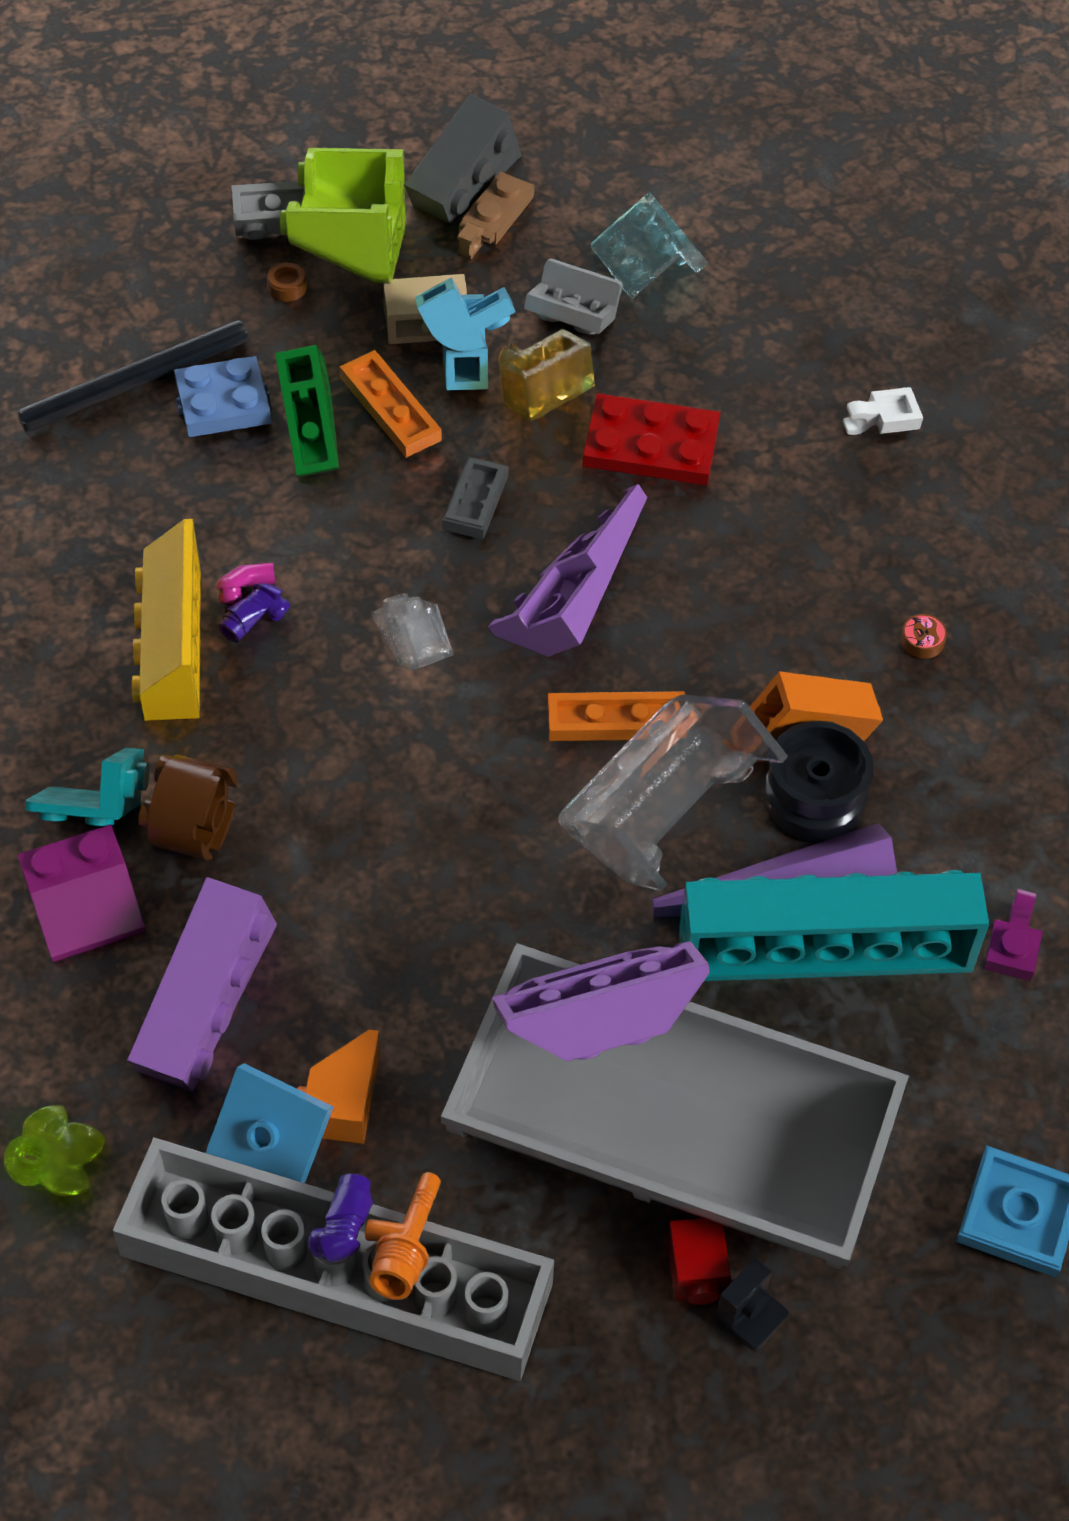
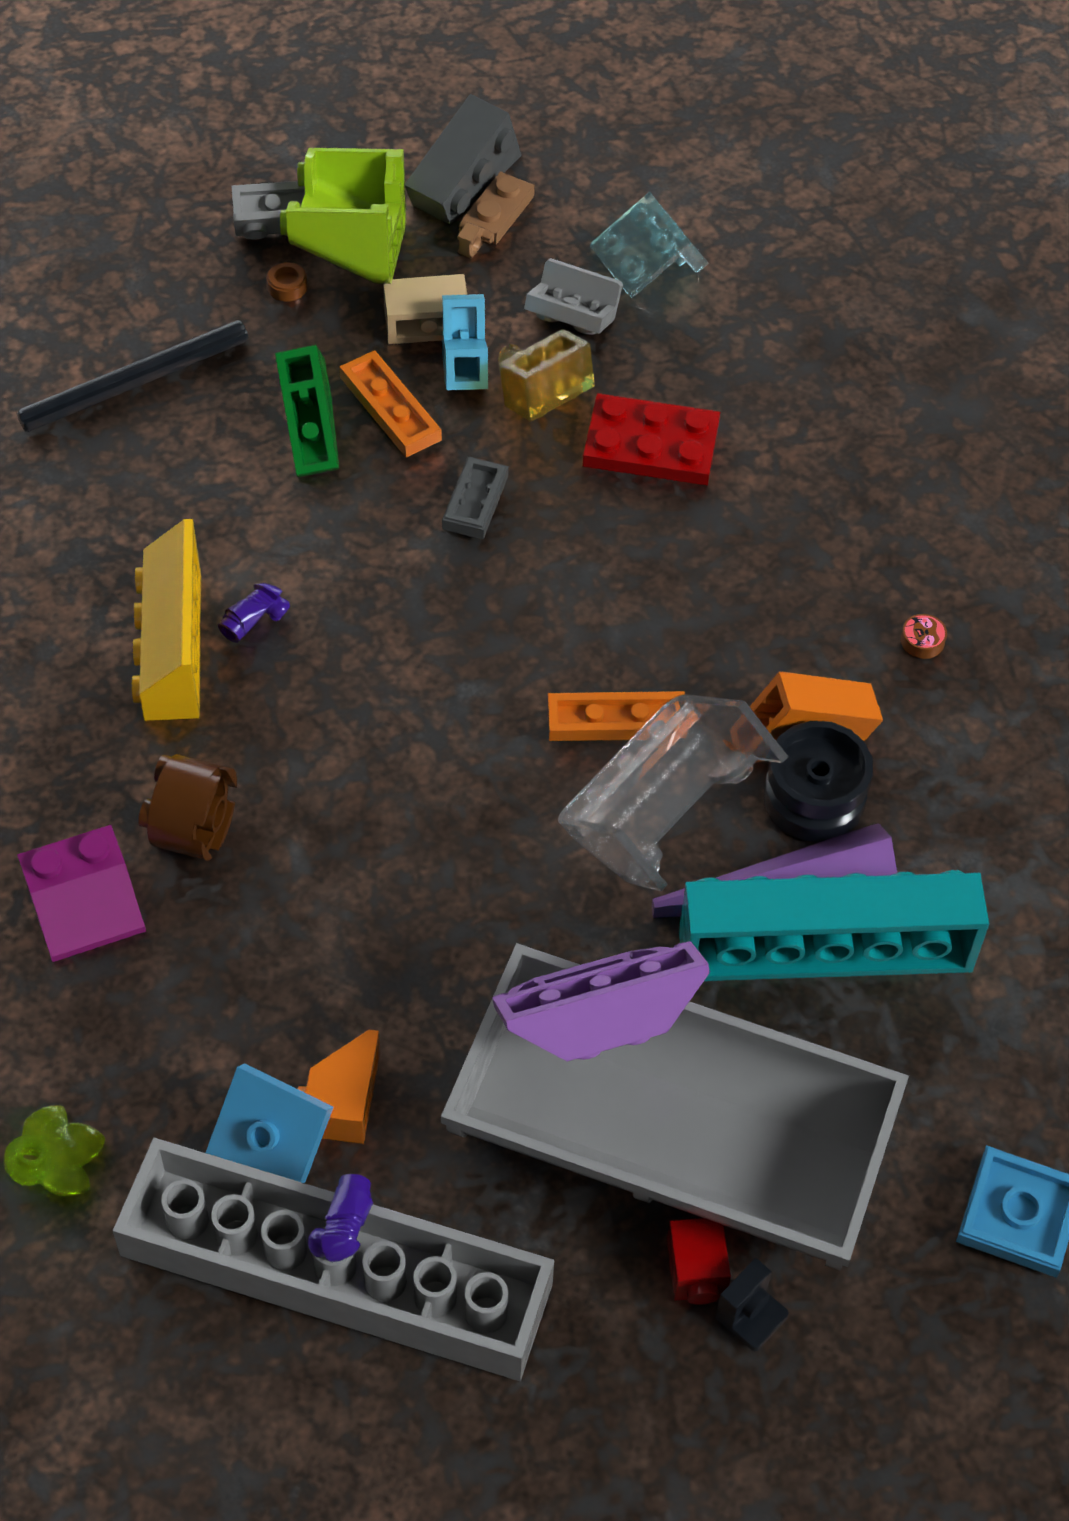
(121, 786): teal bracket -> none
(202, 984): medium lavender wedge -> none
(222, 396): medium blue plate -> none
(243, 576): dark pink arm -> none
(398, 1249): orange piece -> none
(413, 631): clear slope -> none
(458, 324): medium azure brick -> none
(572, 586): medium lavender wedge -> none
(888, 409): white plate -> none
(1013, 944): magenta plate -> none

